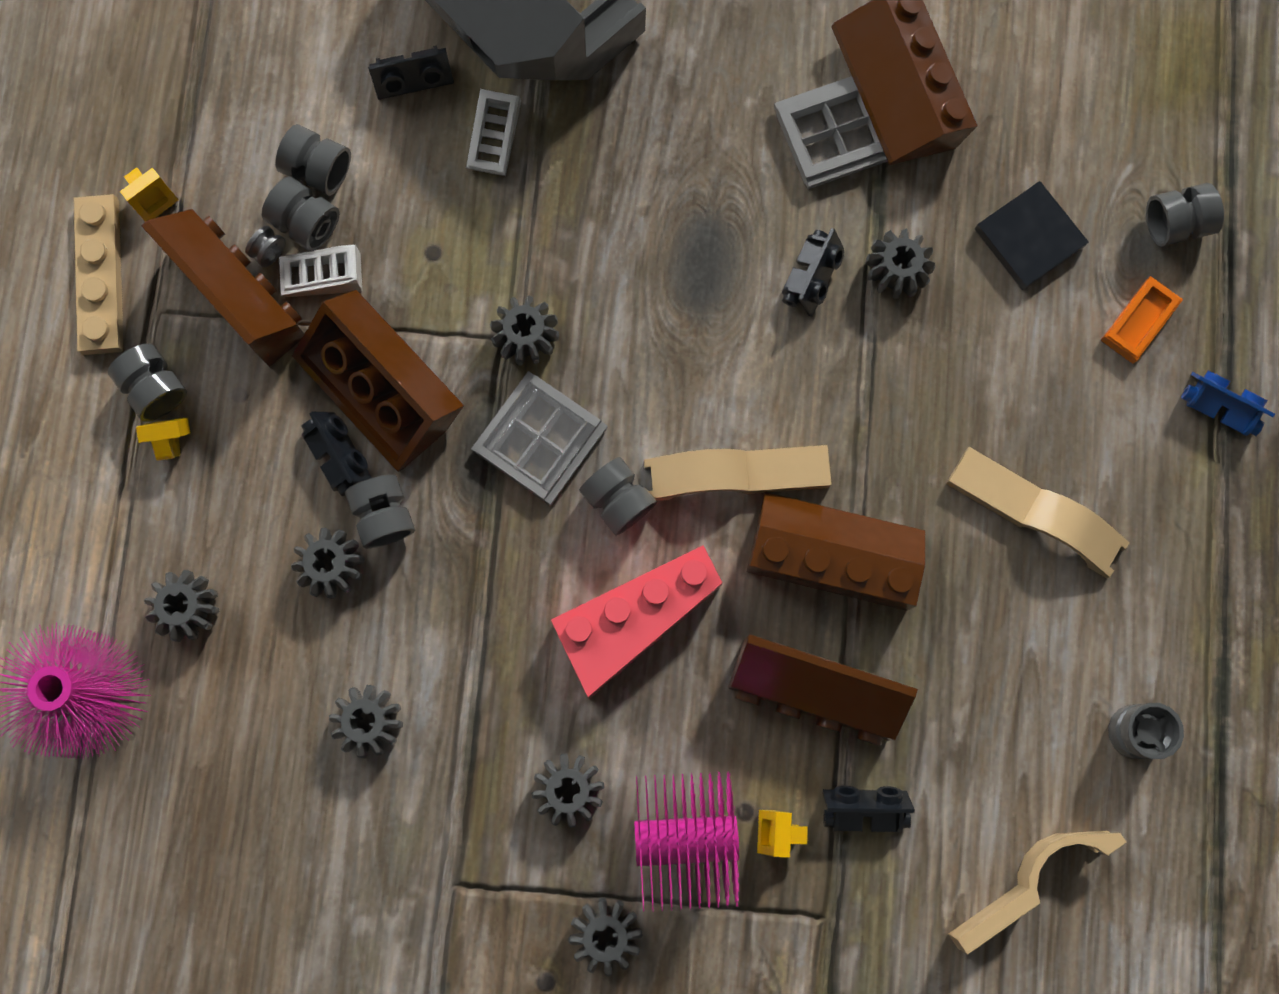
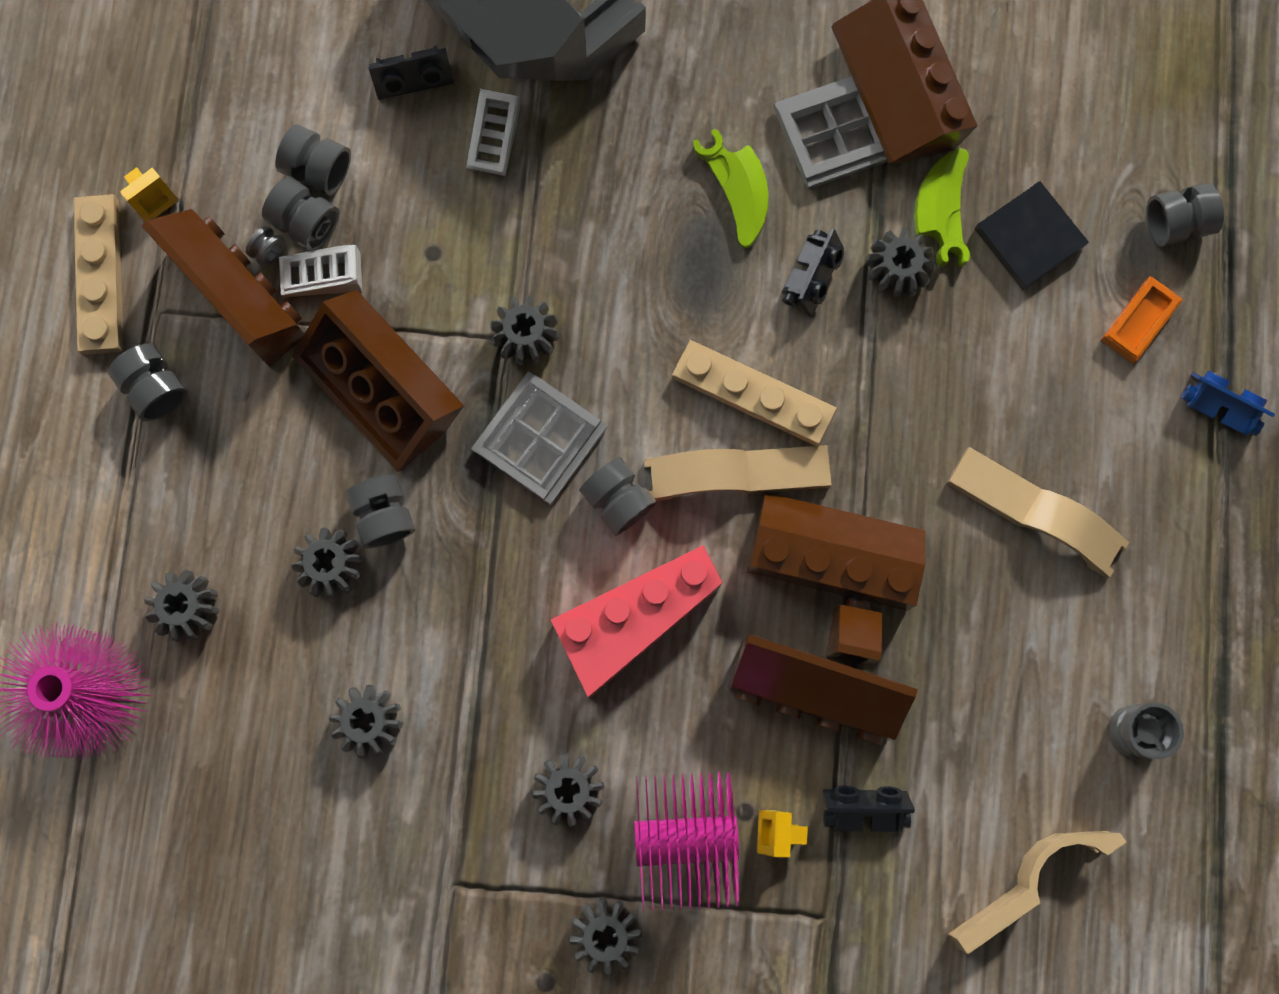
(164, 436): yellow tile -> none
(328, 435): black hinge -> none
(742, 183): none -> lime piece
(754, 393): none -> tan plate
(855, 634): none -> reddish brown slope
(940, 204): none -> lime piece

